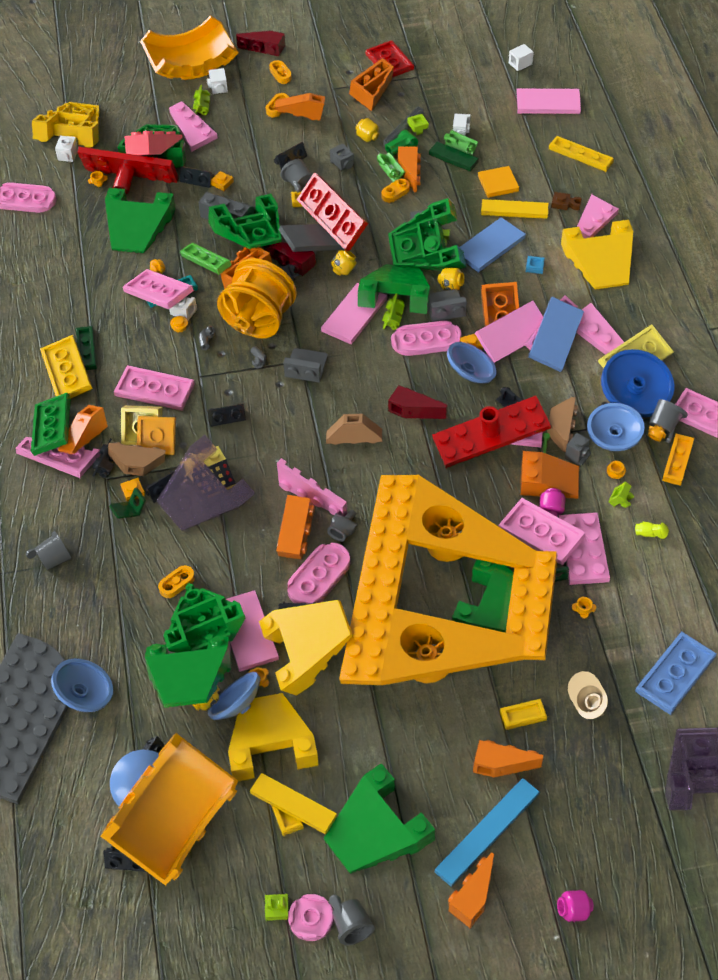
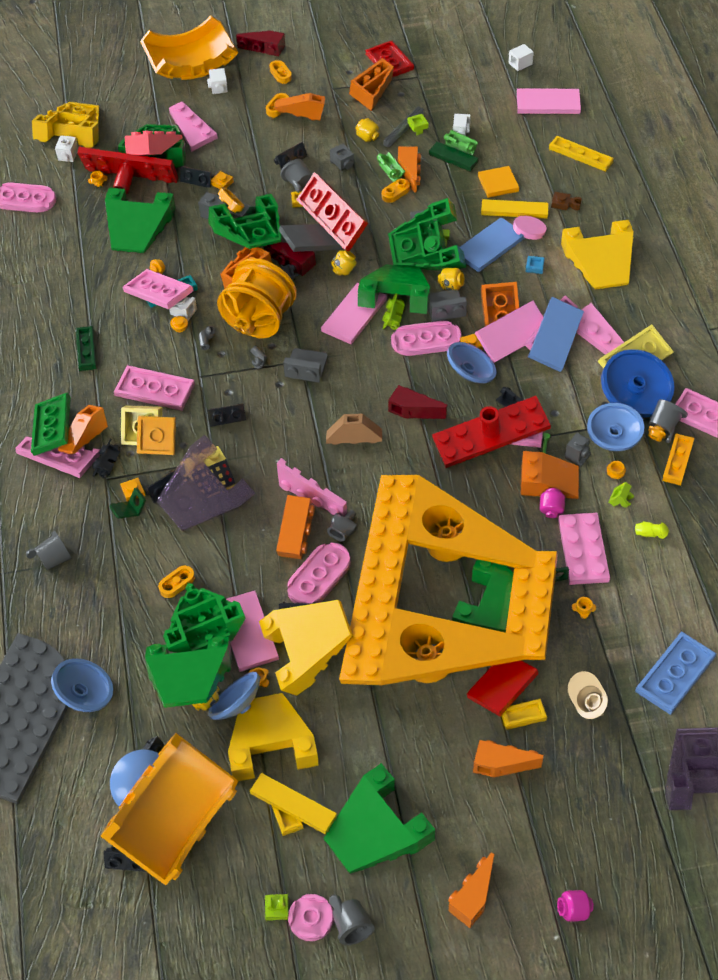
(66, 367): yellow tile -> none
(135, 458): medium nougat slope -> none
(201, 104): lime hinge -> none
(205, 258): bright green tile -> none
(228, 197): none -> light orange plate
(404, 139): green piece -> none
(486, 832): dark azure tile -> none
(502, 685): none -> red tile
(530, 227): none -> bright pink tile
(542, 530): bright pink plate -> none
(562, 422): medium nougat slope -> none
(596, 216): bright pink wing -> none

